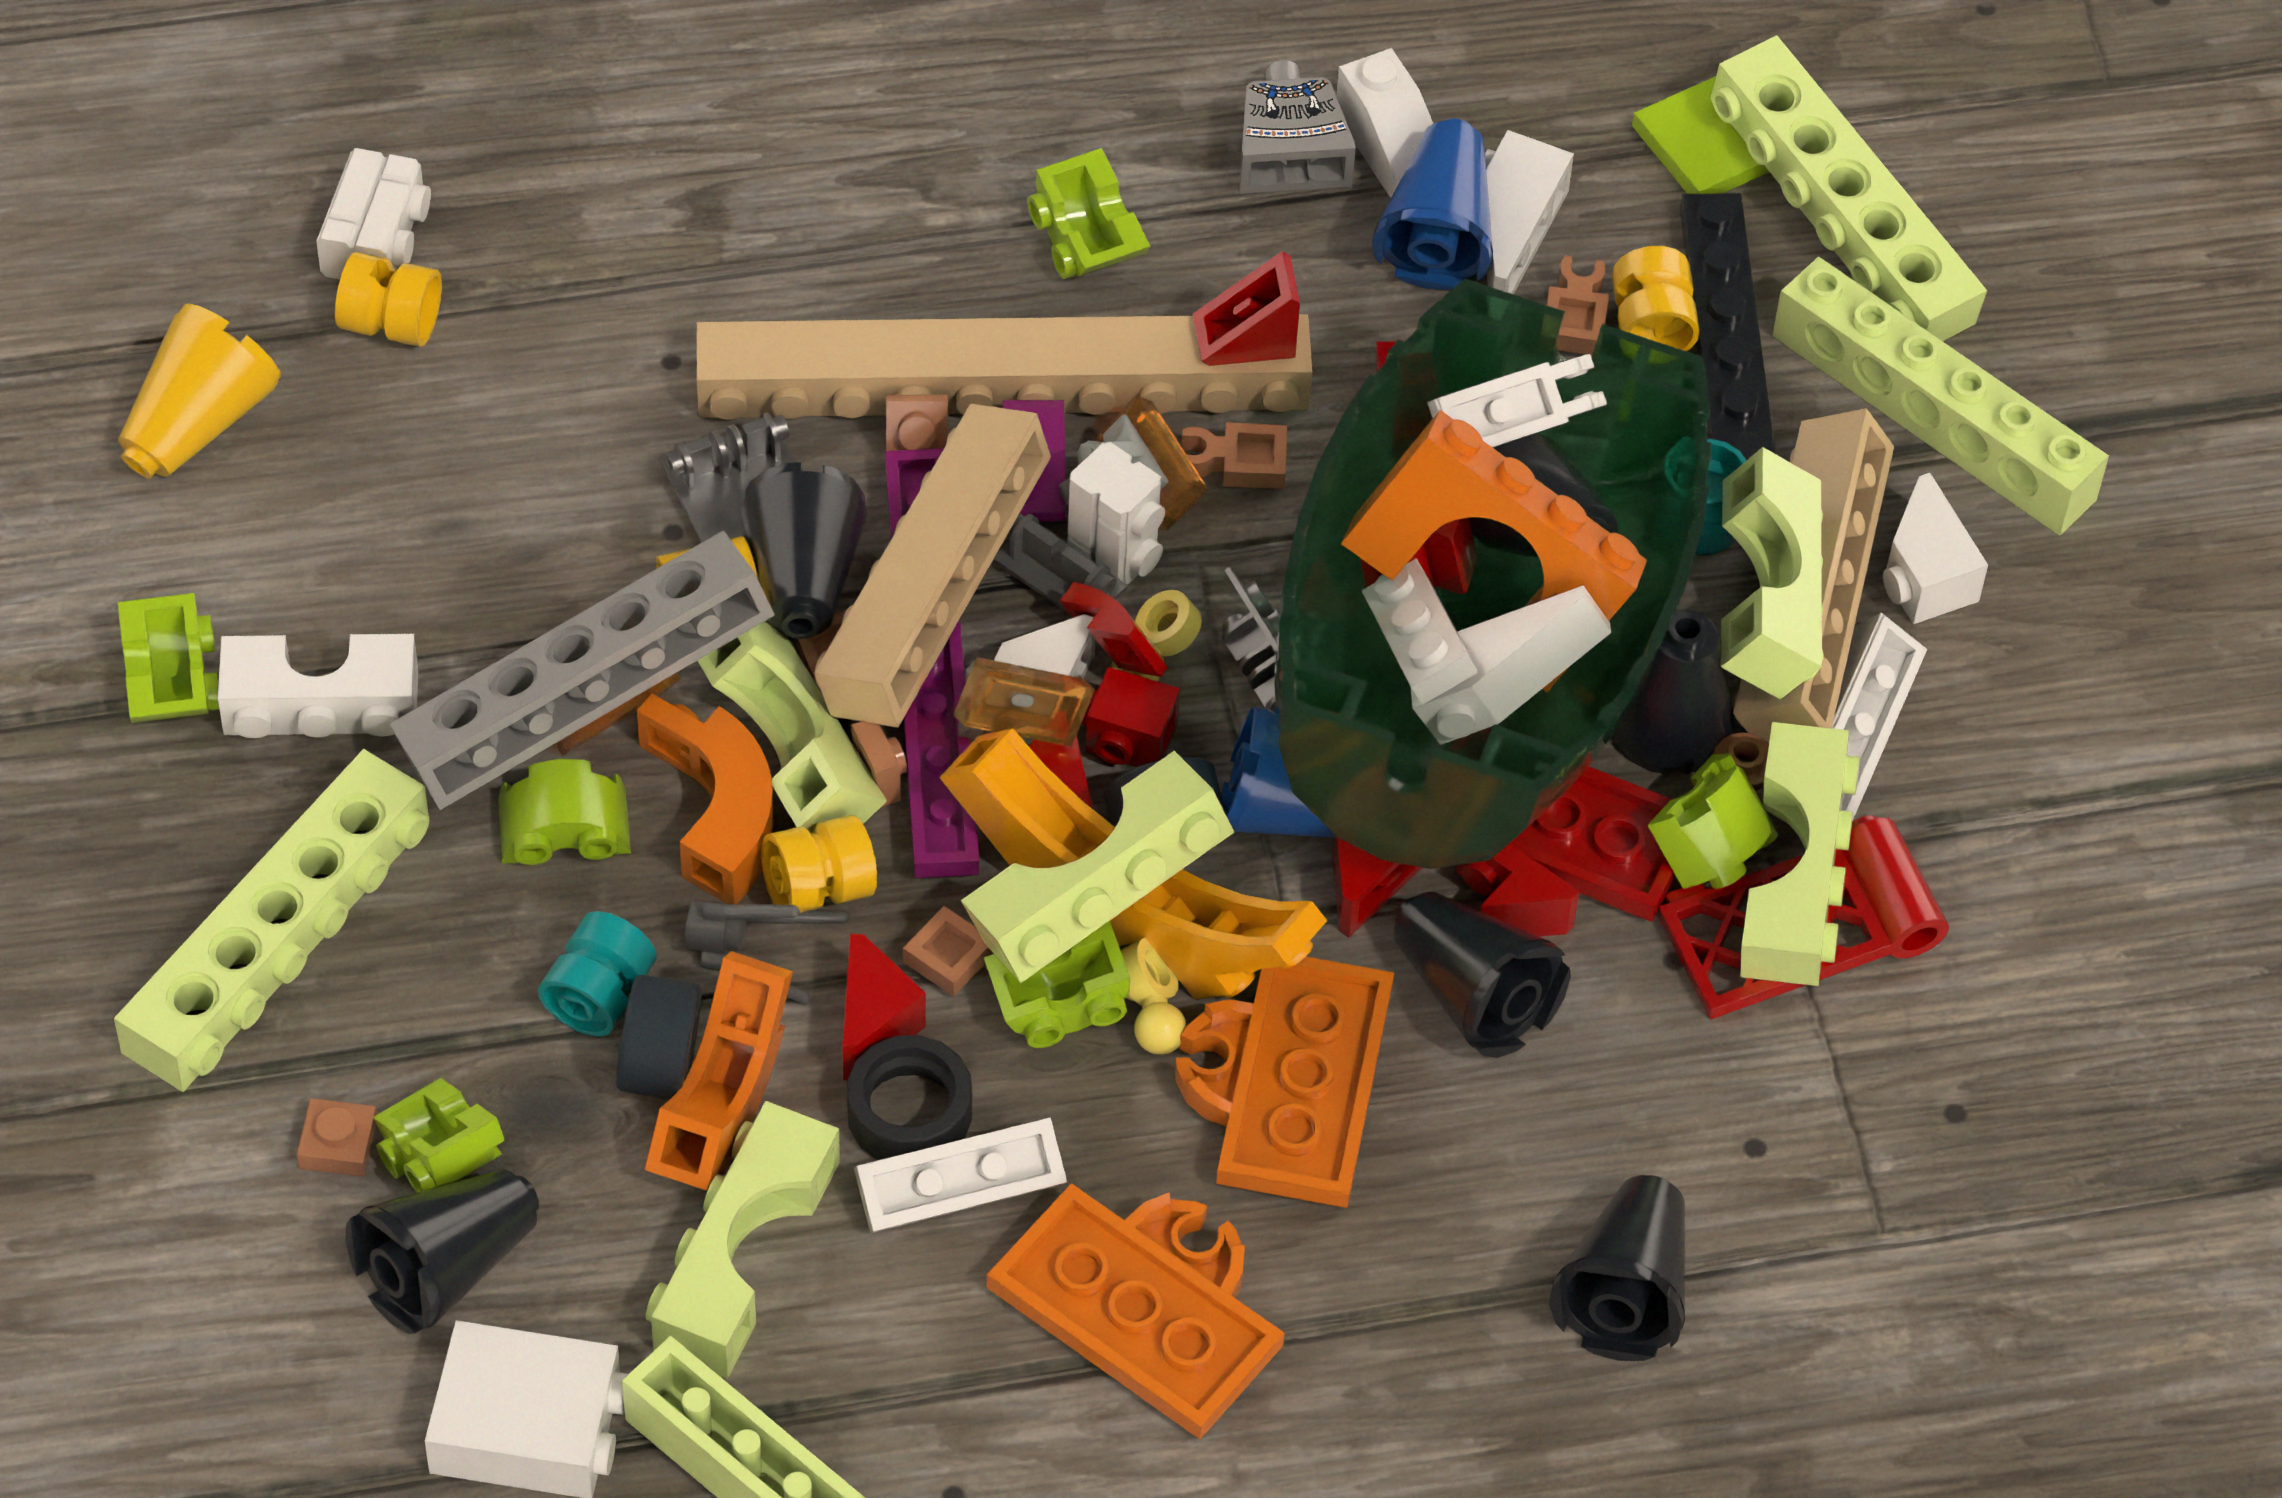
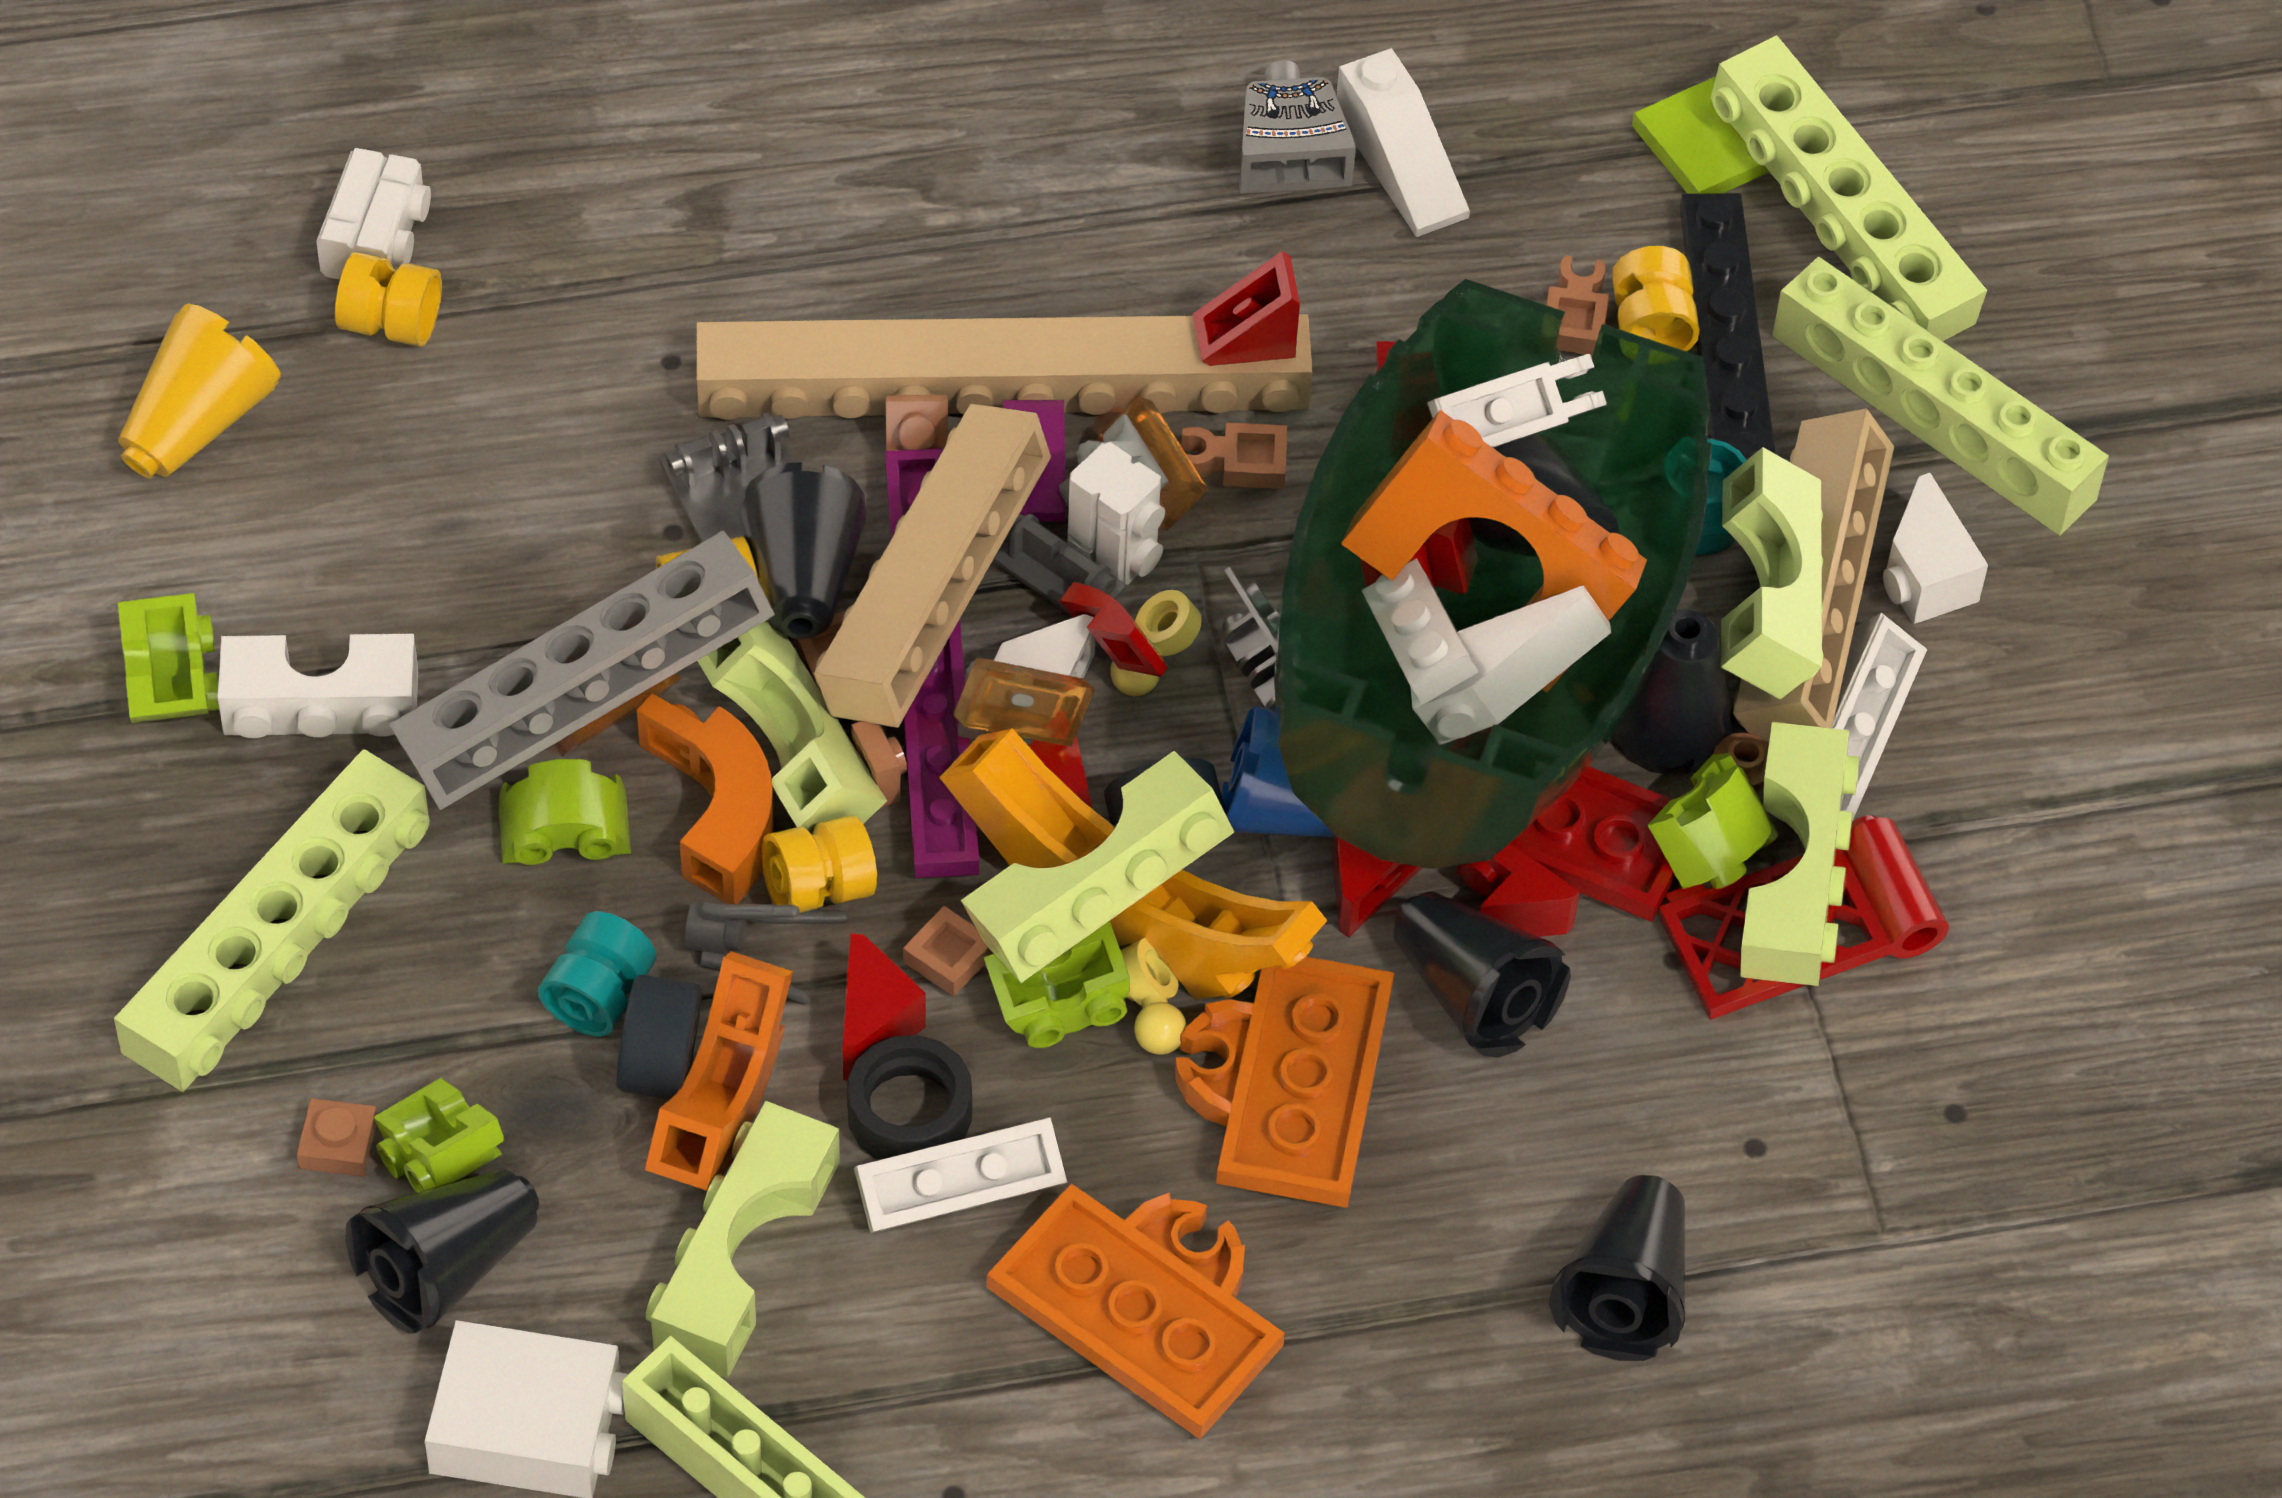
(1085, 215): lime cylinder -> none
(1131, 719): red brick -> none
(1440, 211): blue cone -> none
(1524, 193): white slope -> none

